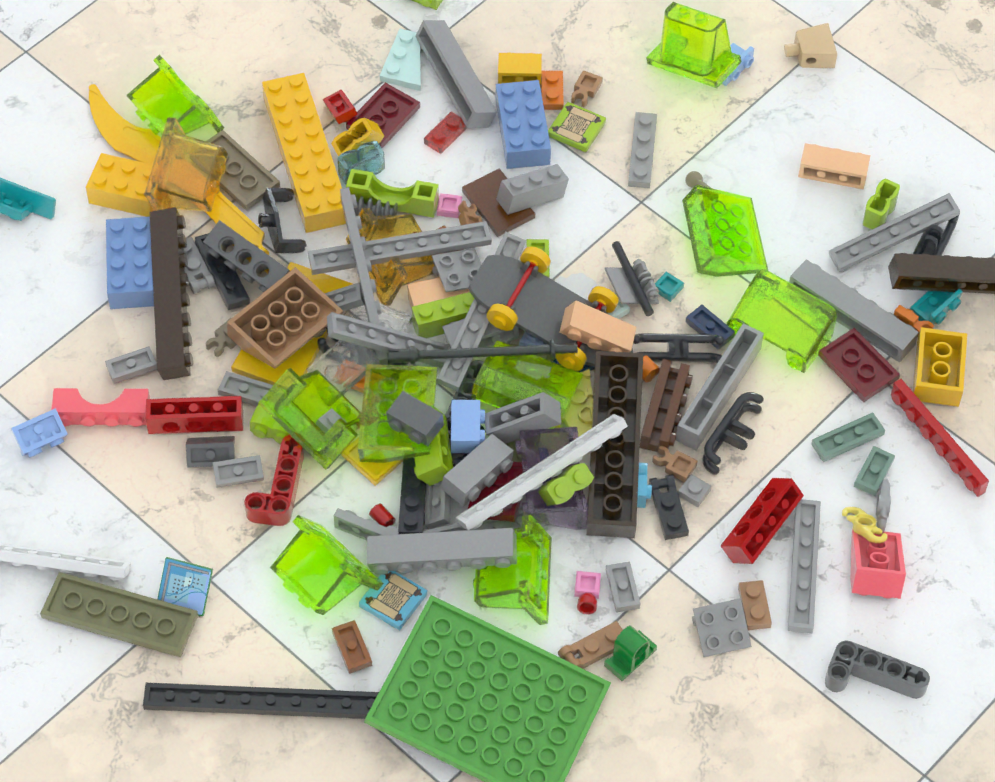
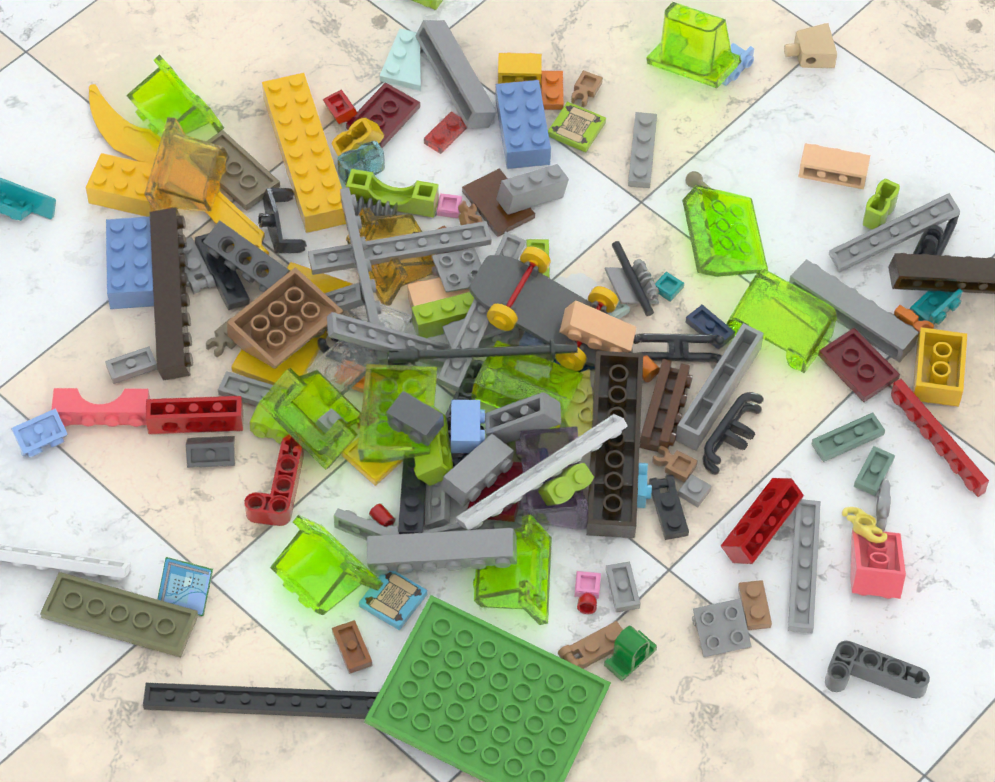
(238, 471): light grey plate -> none

